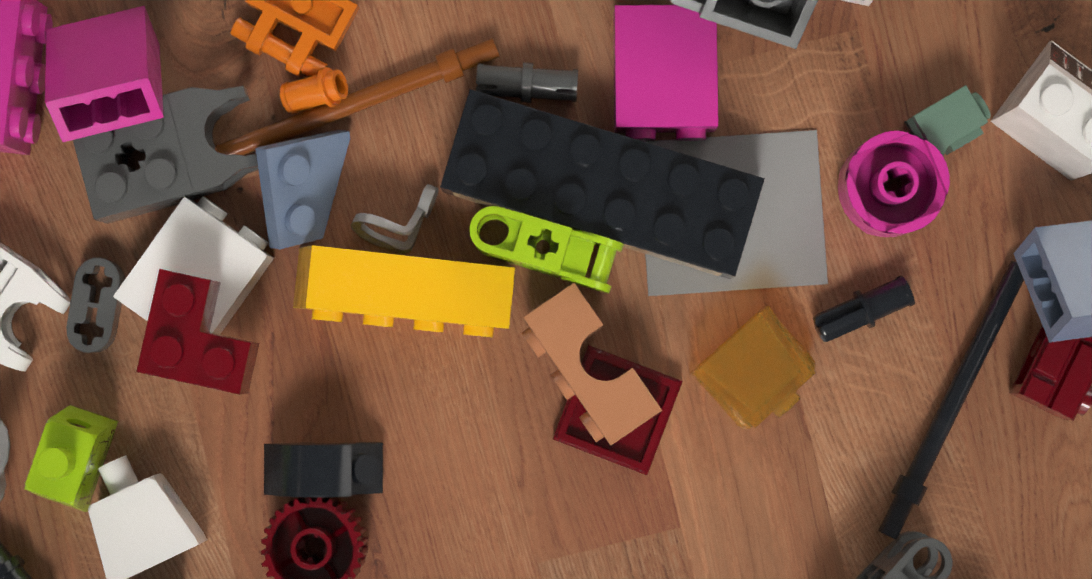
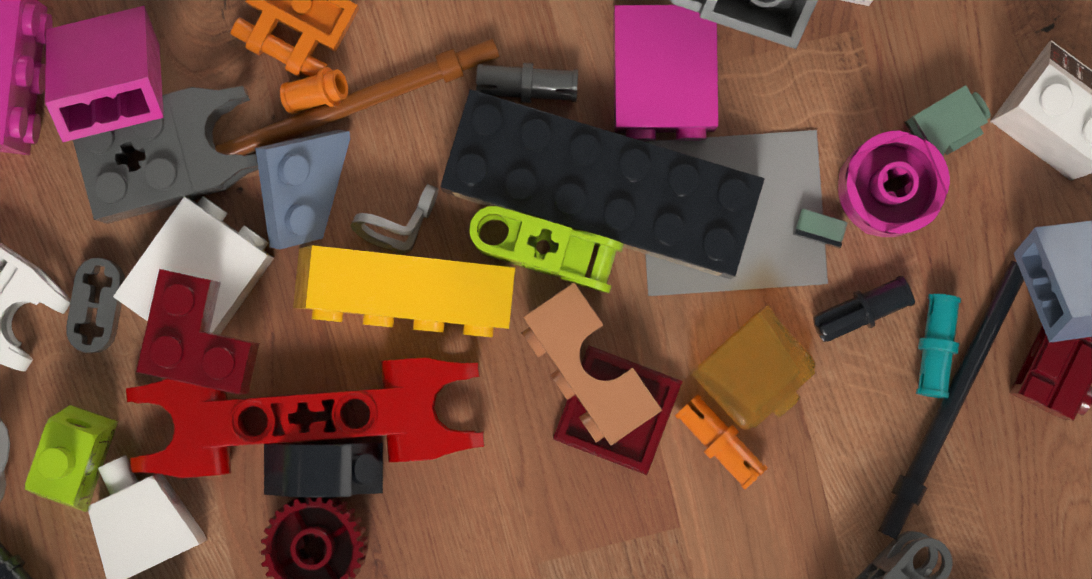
(401, 411): none -> red piece
(721, 441): none -> orange pin
(820, 228): none -> sand green piece
(938, 345): none -> teal pin

